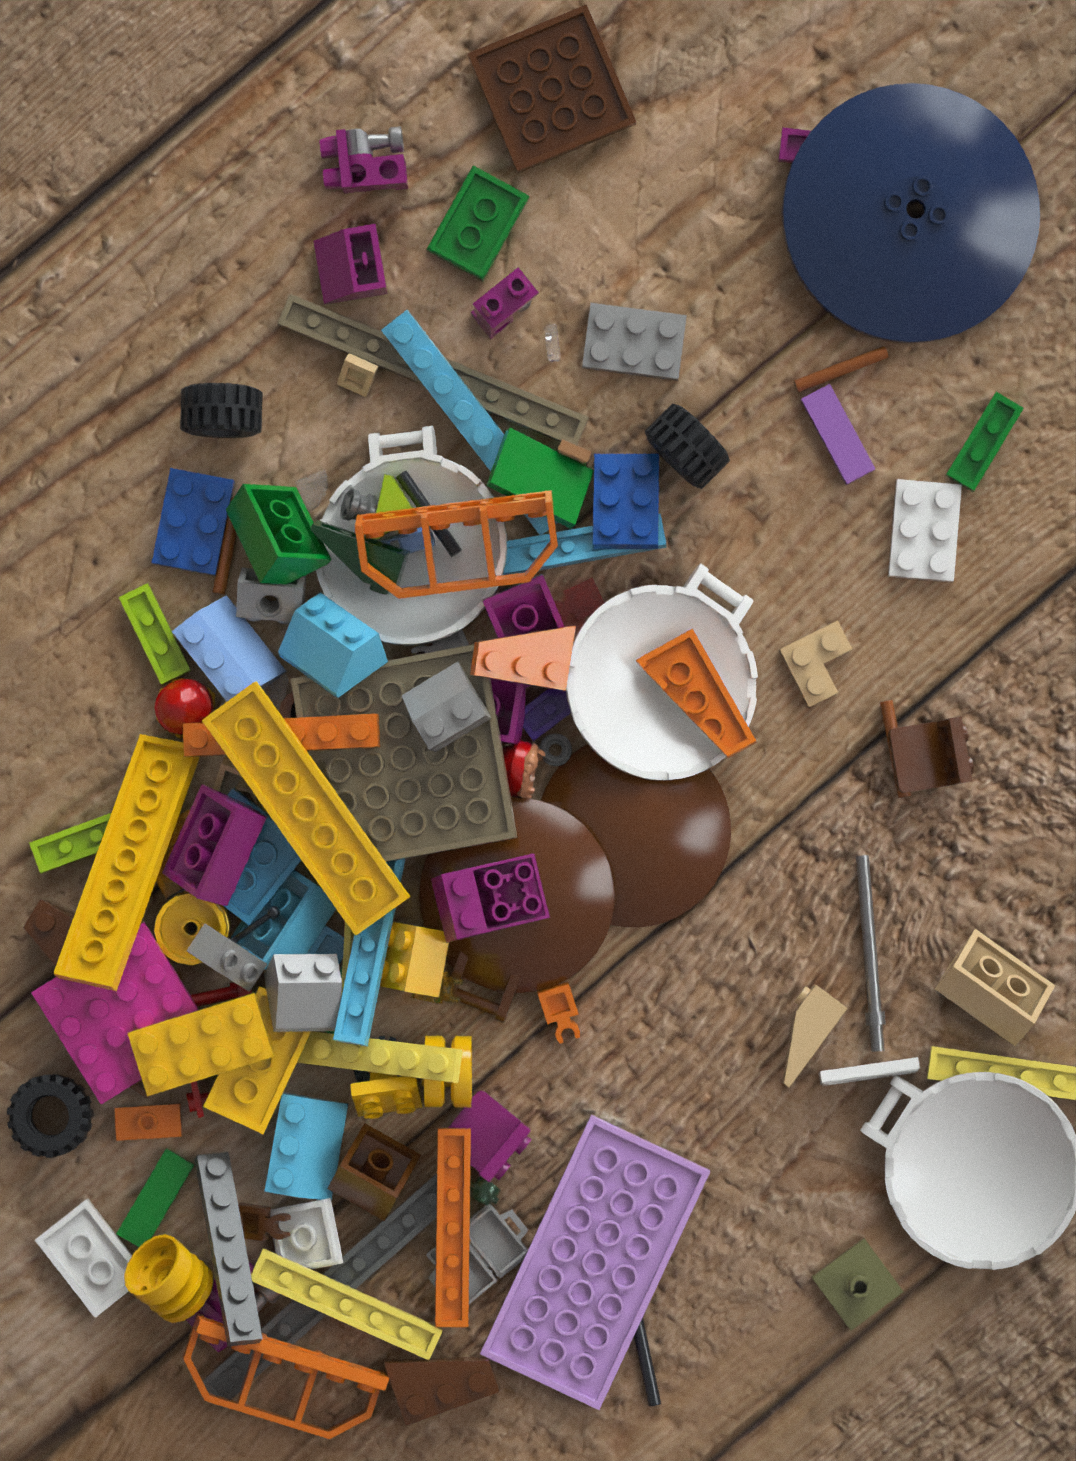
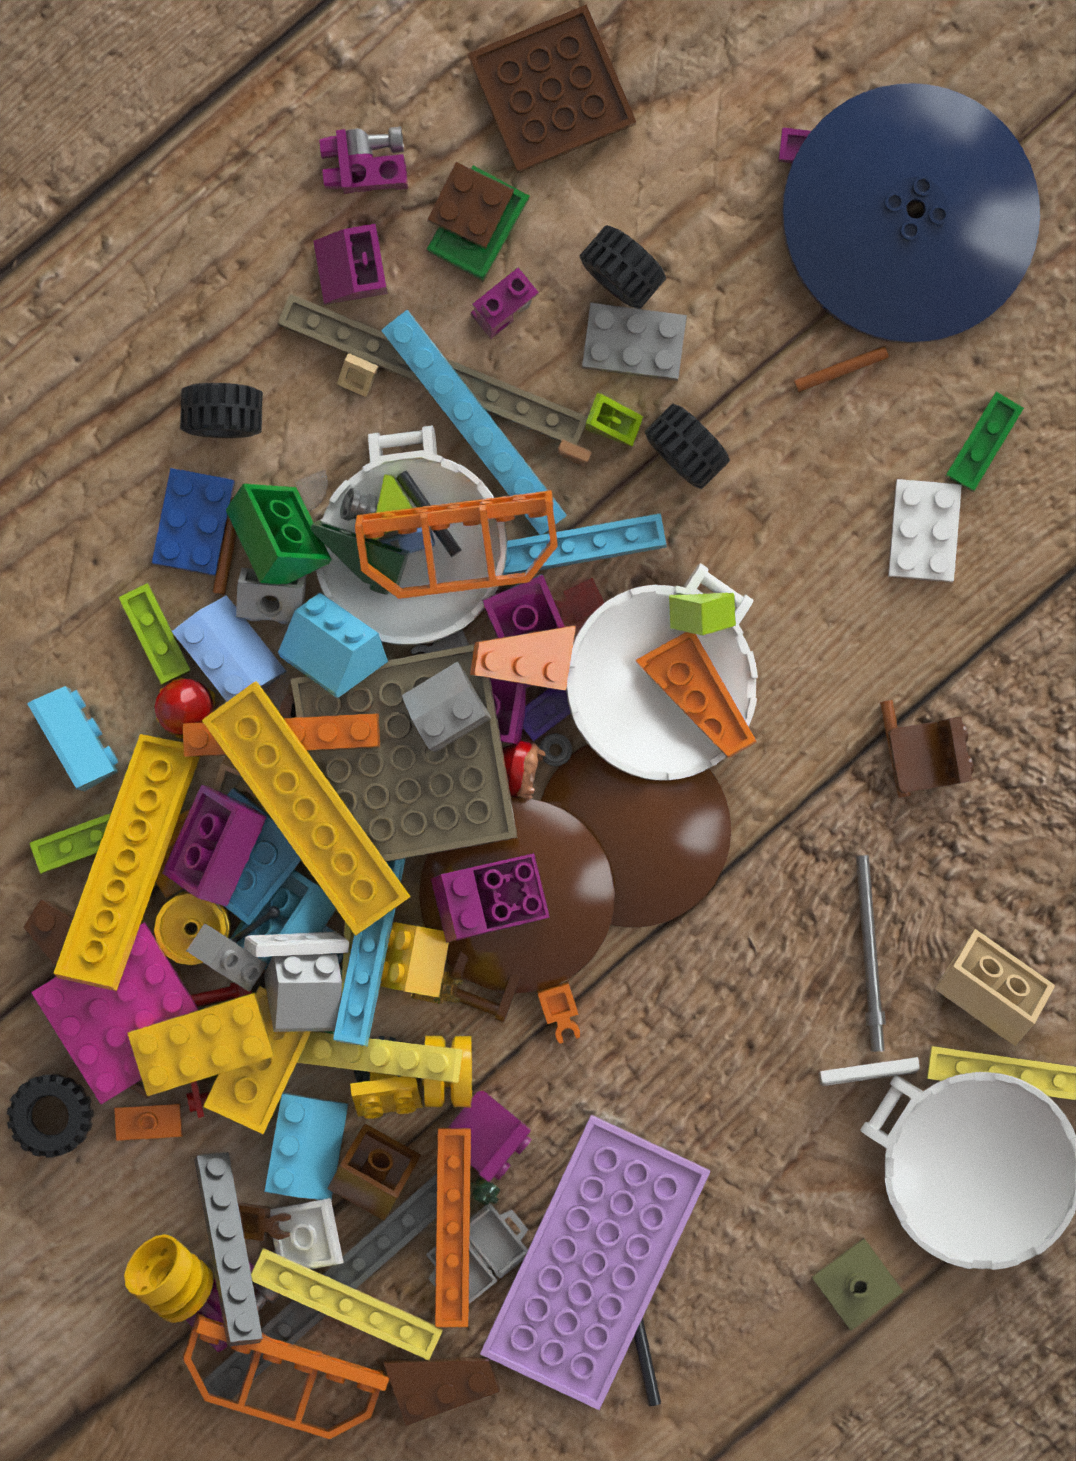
(74, 737): none -> medium azure slope
(88, 1256): white plate -> none
(155, 1198): green tile -> none
(296, 944): none -> white tile
(470, 205): none -> reddish brown plate
(533, 467): green tile -> none
(552, 343): clear tile -> none
(613, 420): none -> lime slope
(622, 267): none -> black tyre
(626, 501): blue plate -> none
(702, 612): none -> lime slope
(807, 659): tan plate -> none
(811, 1024): tan slope -> none
(837, 434): medium lavender tile -> none

